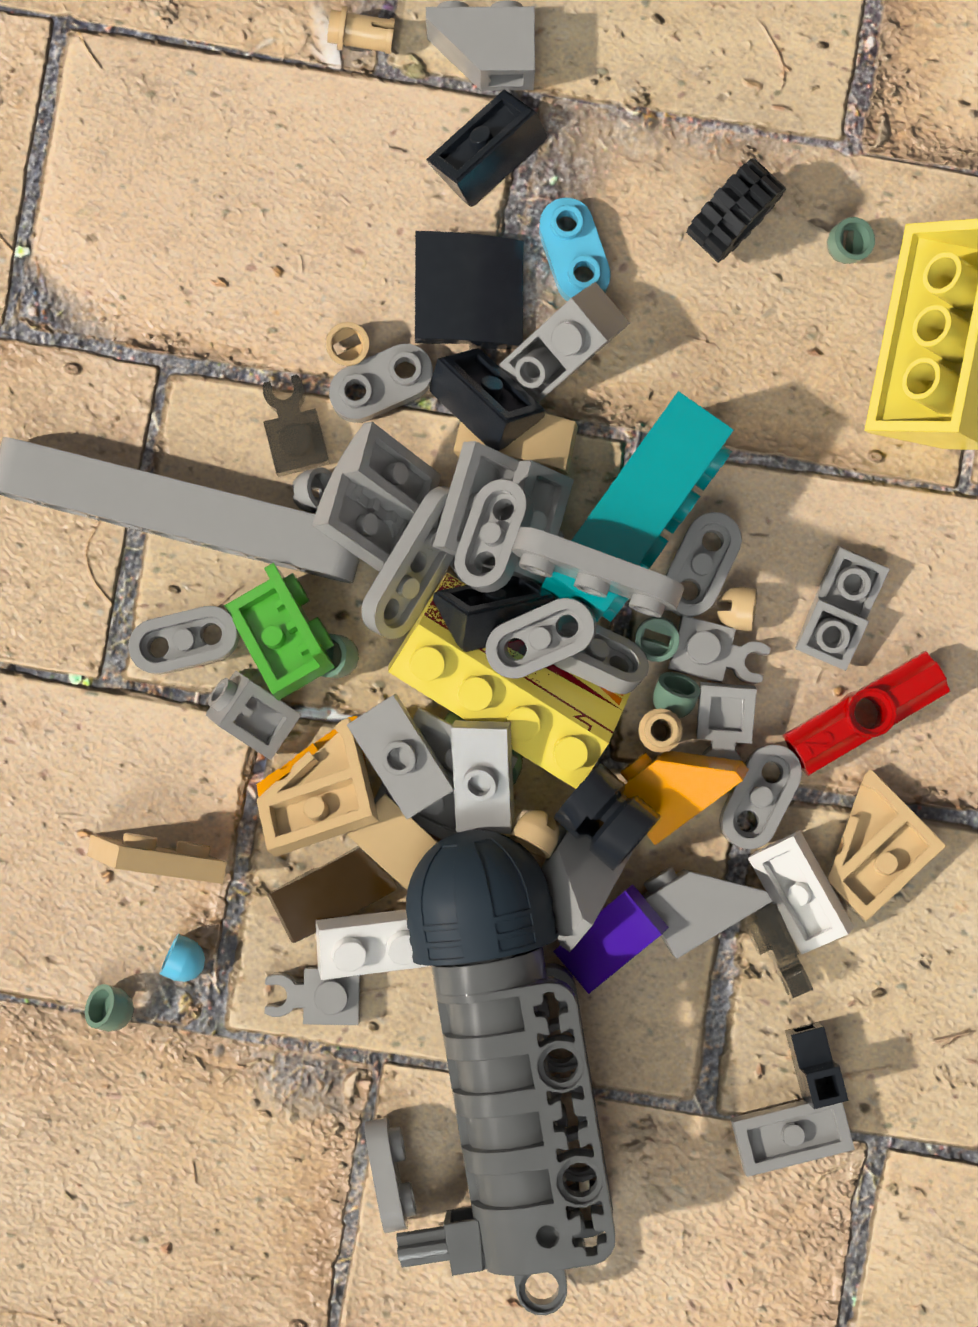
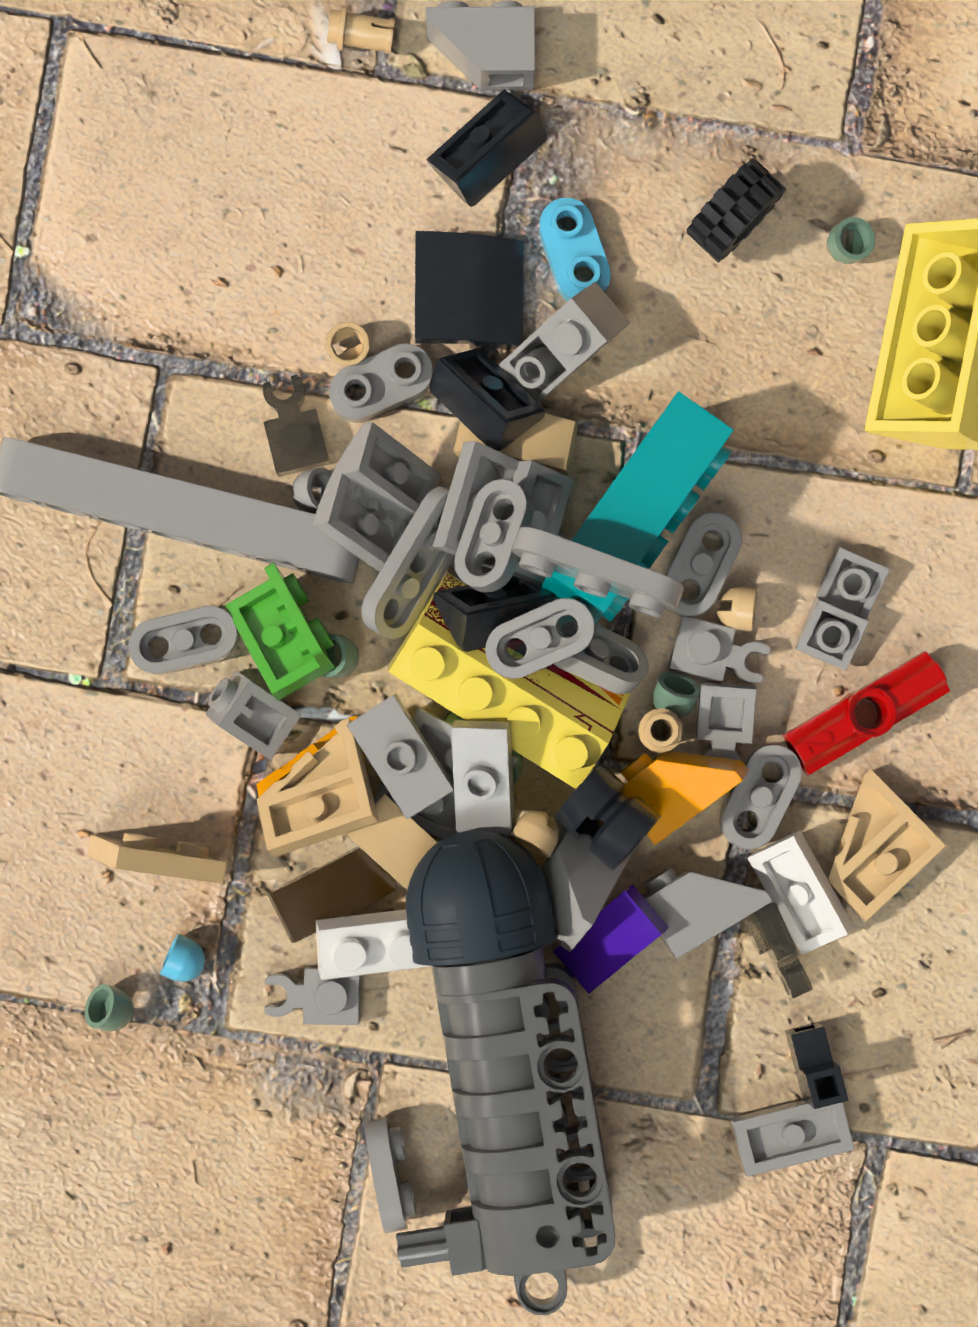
(654, 649): sand green hinge -> none

